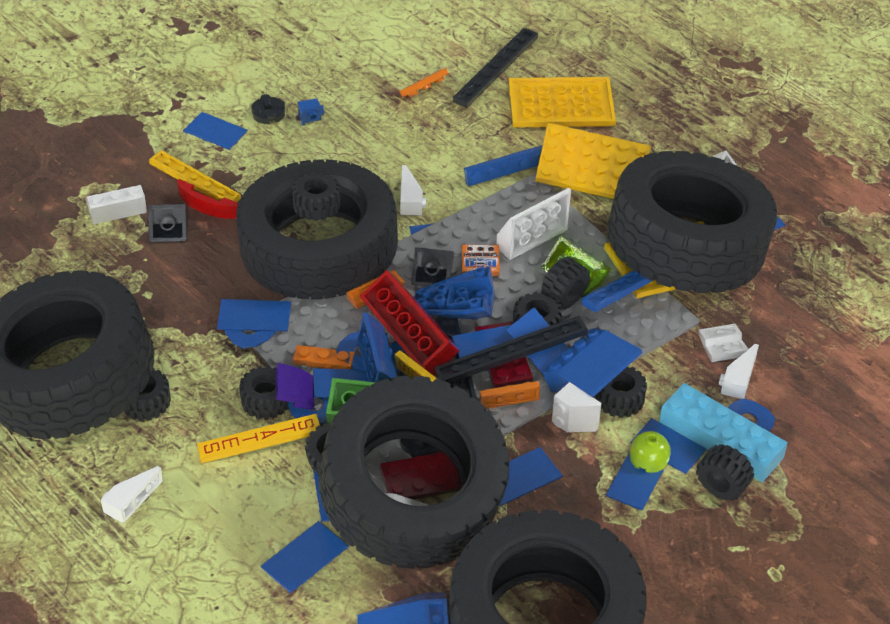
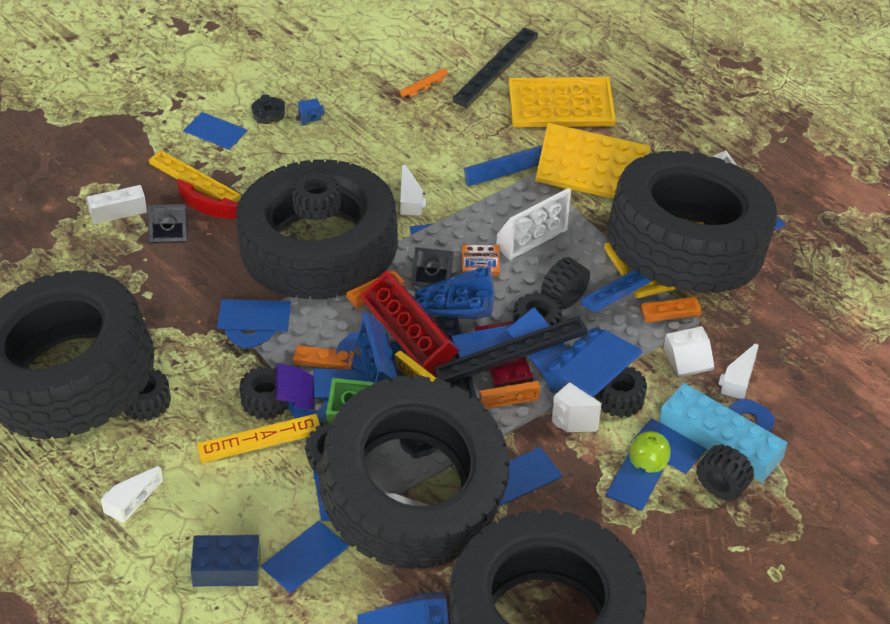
(225, 560): none -> dark blue brick
(421, 476): dark red plate -> none
(567, 248): clear neon green slope -> none
(670, 309): none -> orange plate
(689, 351): none -> white slope
(722, 342): white slope -> none

